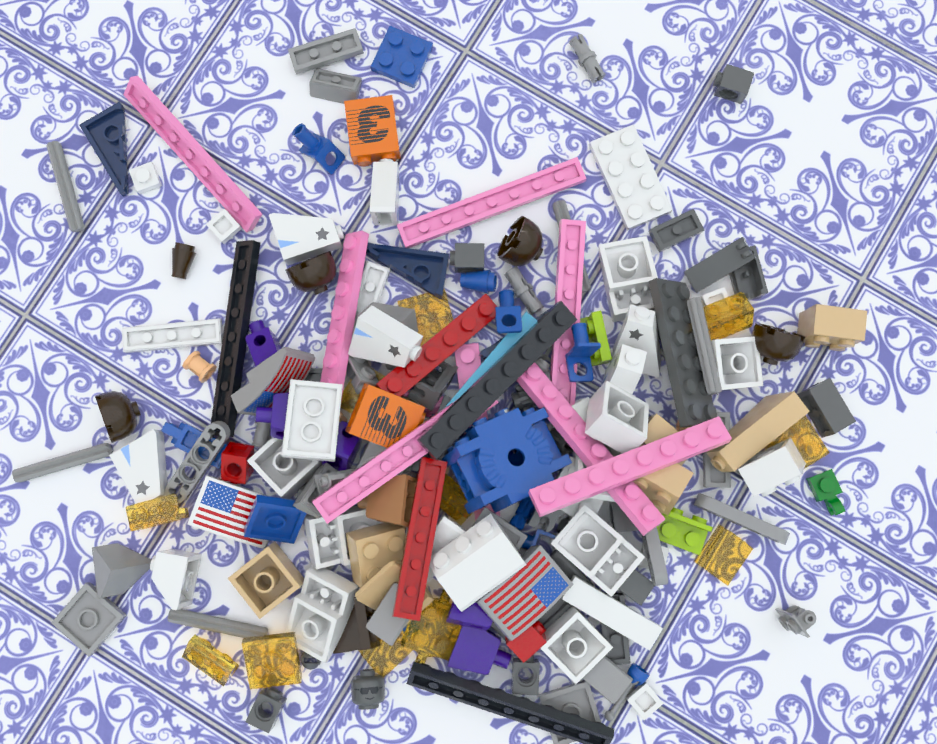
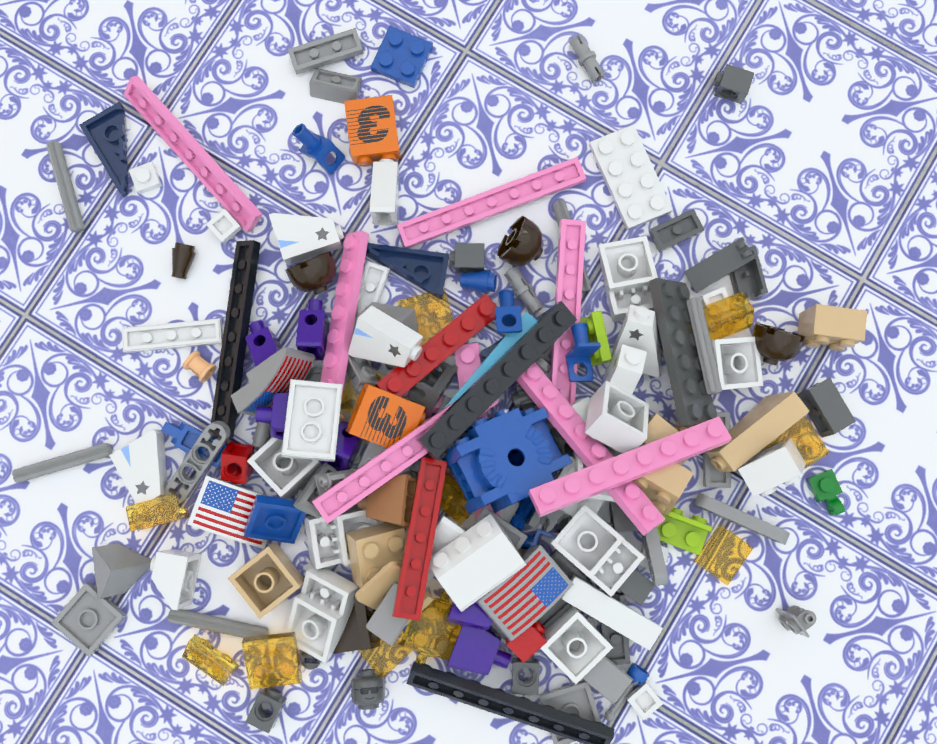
(118, 414): dark brown cylinder -> none
(313, 329): none -> dark purple torso

